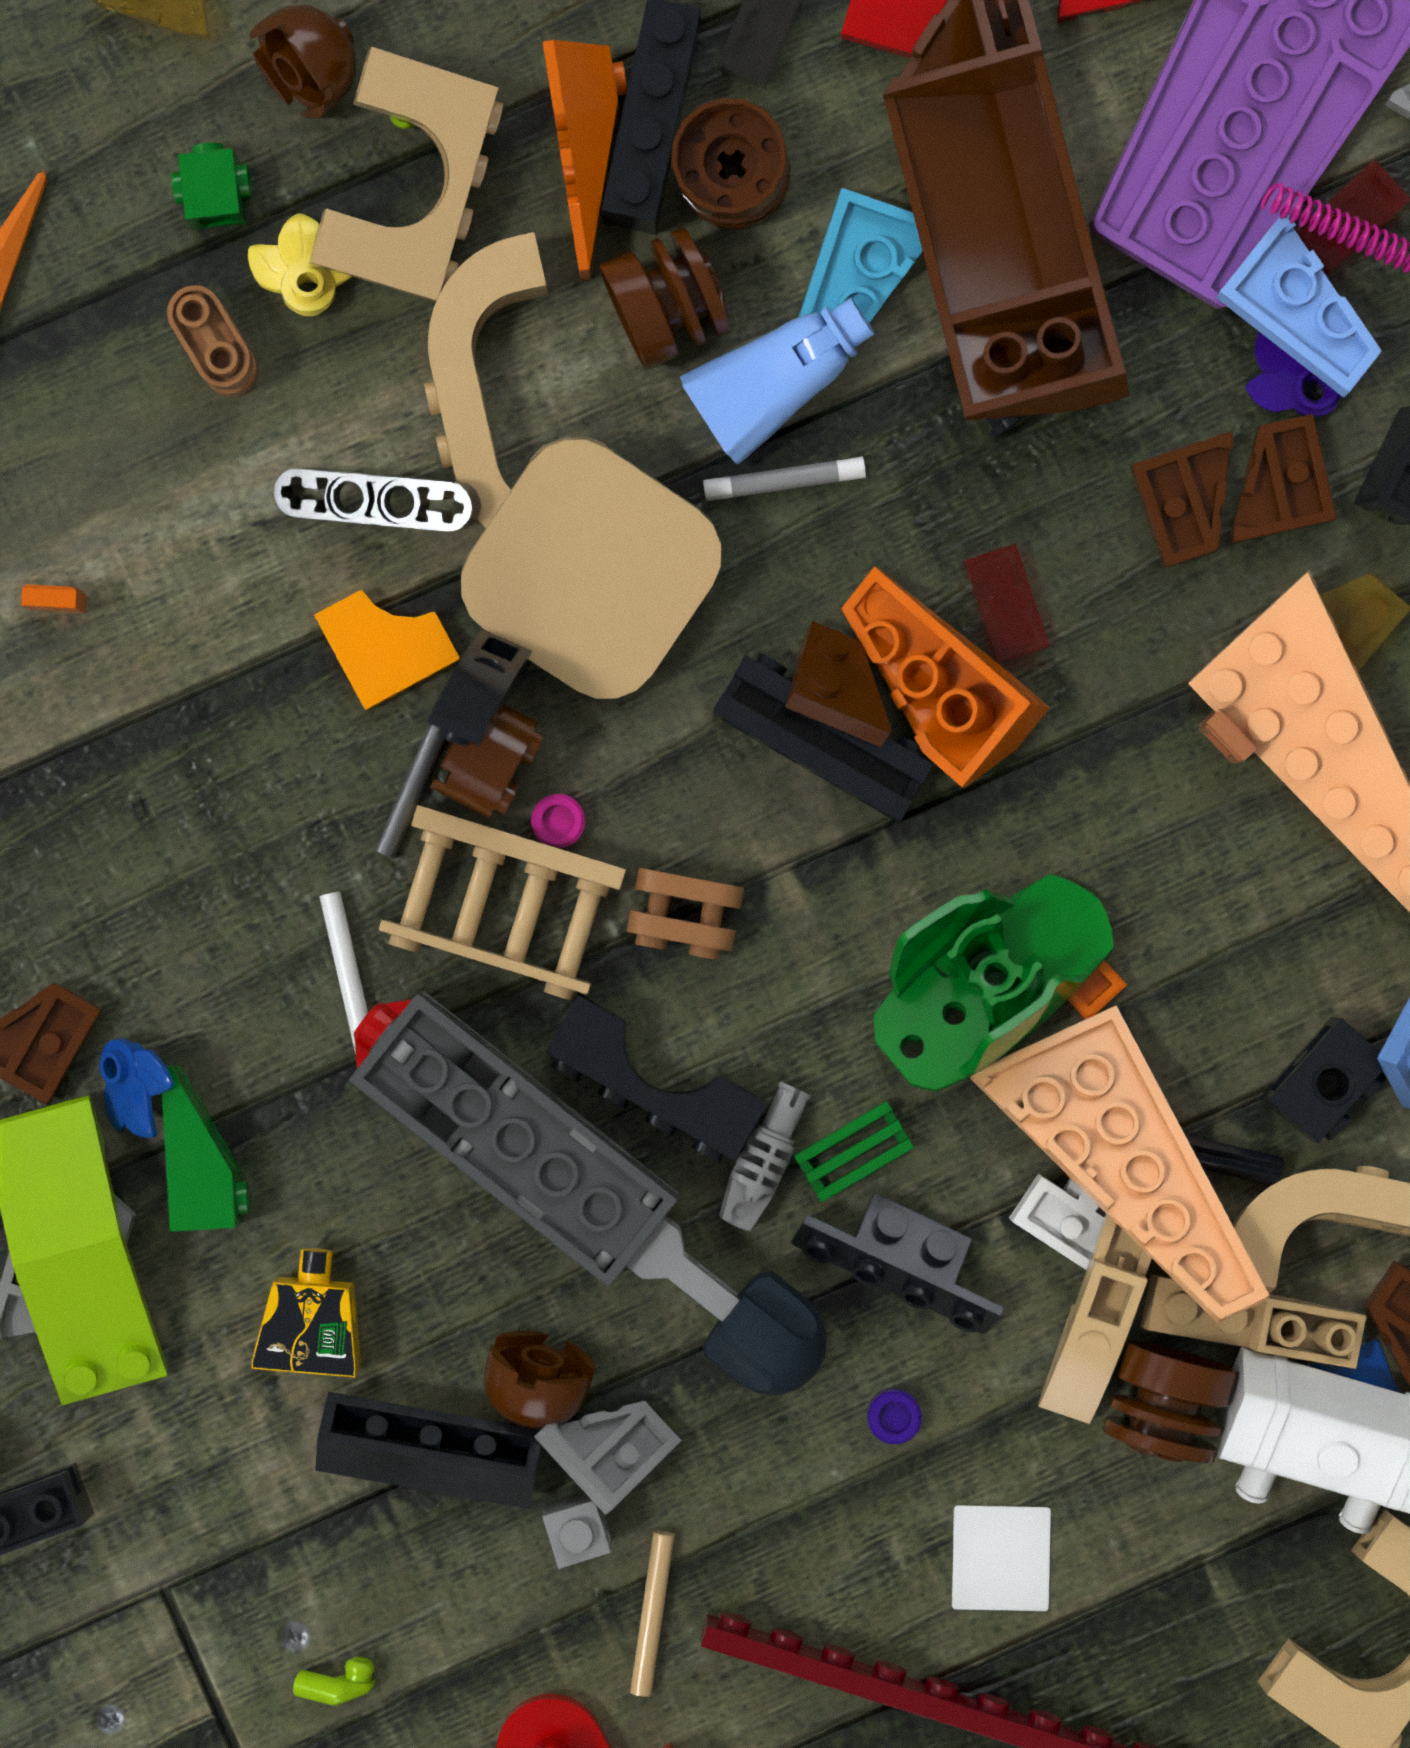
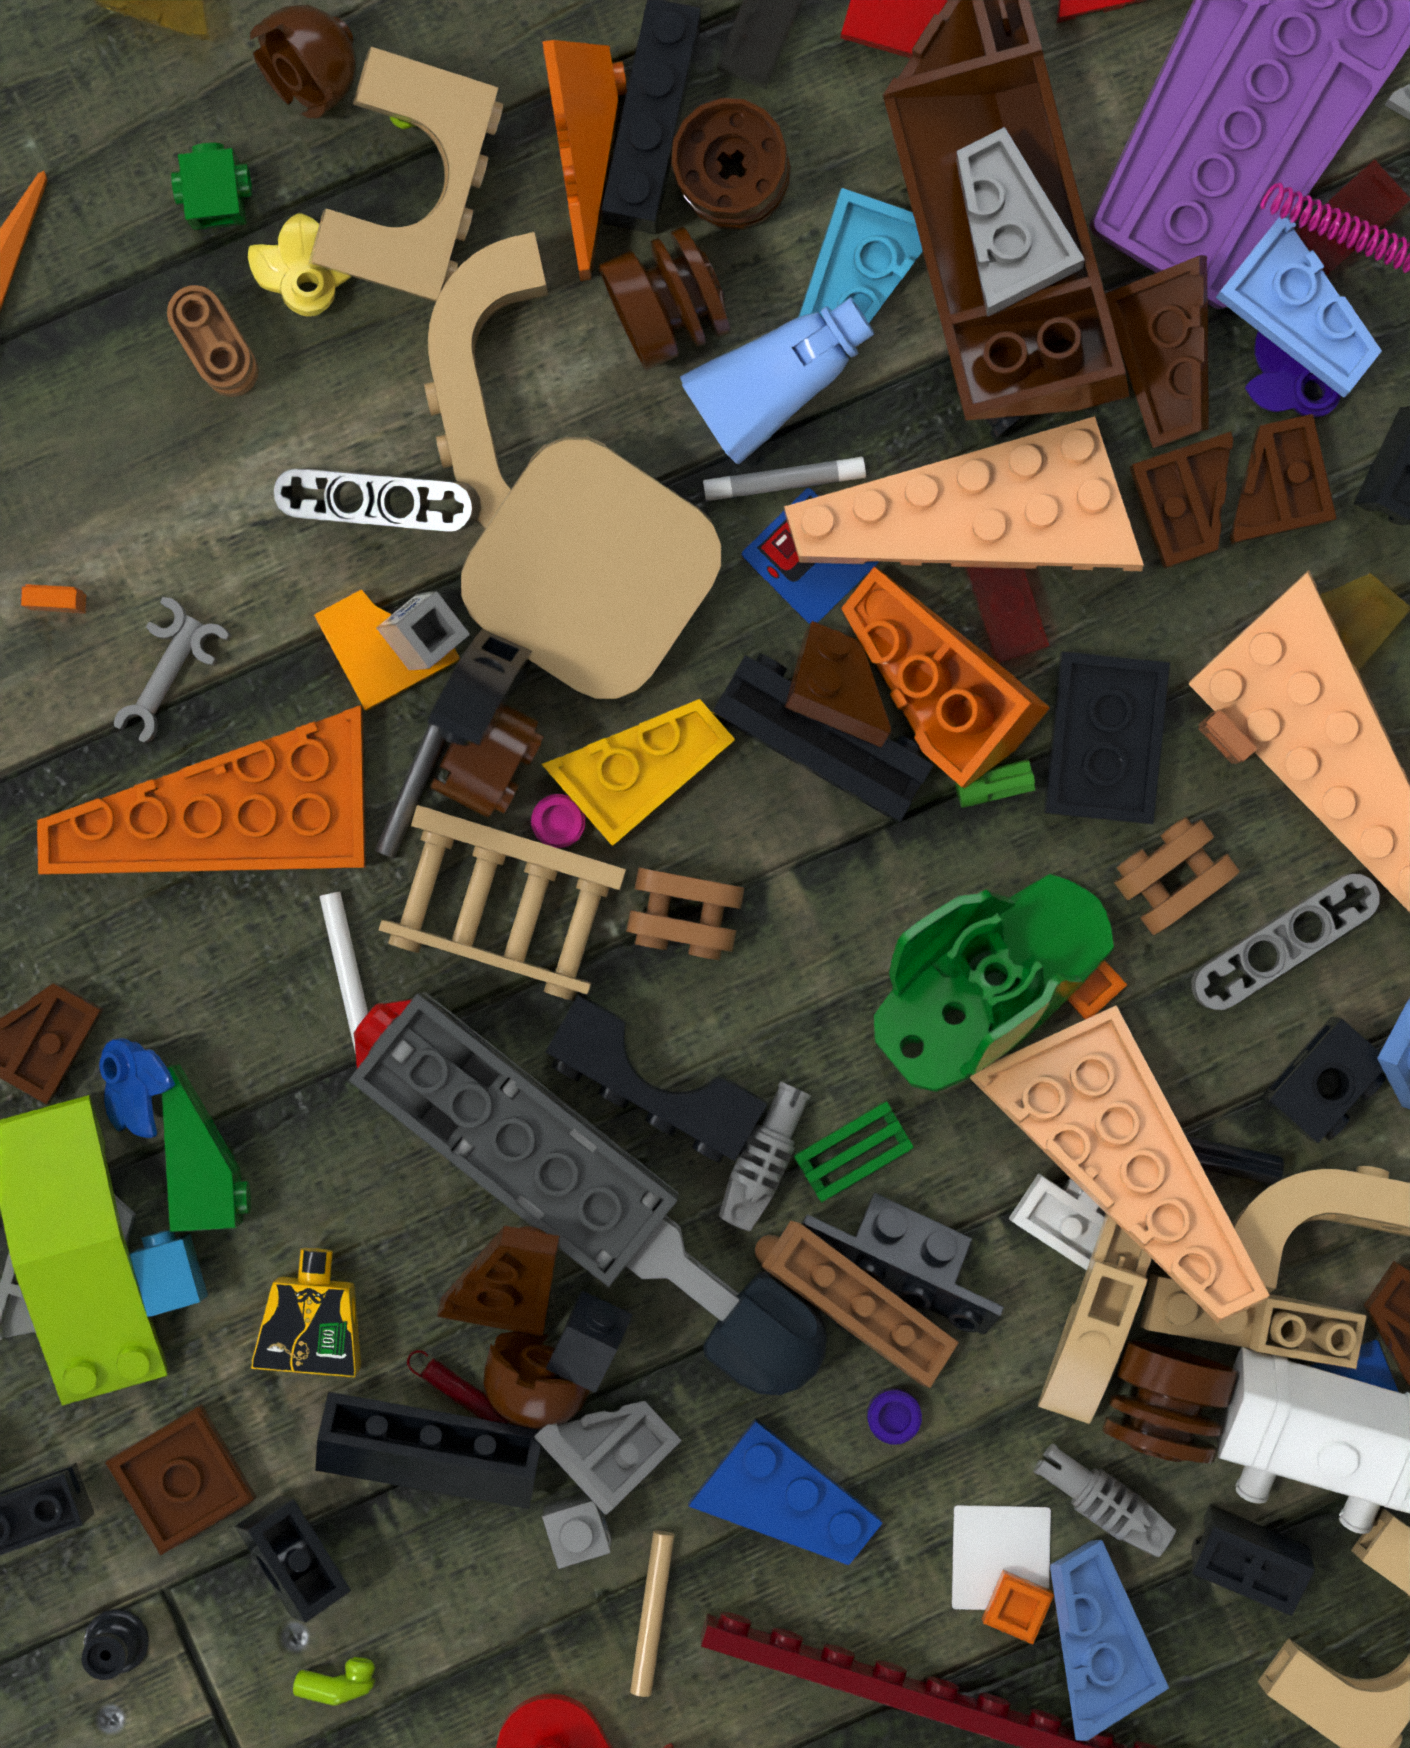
(114, 1644): none -> black piece
(168, 1272): none -> dark azure brick
(180, 1479): none -> reddish brown plate
(186, 635): none -> light grey bar
(253, 808): none -> orange wing
(292, 1558): none -> black brick
(423, 631): none -> light grey brick
(458, 1389): none -> dark red piece
(506, 1283): none -> reddish brown wing
(589, 1341): none -> black slope
(638, 769): none -> yellow wing
(785, 1497): none -> blue wing
(806, 586): none -> blue sticker
(856, 1302): none -> medium nougat piece
(996, 507): none -> light nougat wing
(998, 784): none -> bright green piece
(1012, 224): none -> light grey wing
(1017, 1606): none -> orange tile
(1102, 1642): none -> medium blue wing
(1106, 738): none -> black plate
(1107, 1502): none -> light grey hinge
(1143, 872): none -> medium nougat brick
(1165, 348): none -> reddish brown wing
(1252, 1560): none -> black hinge
(1282, 936): none -> light grey beam

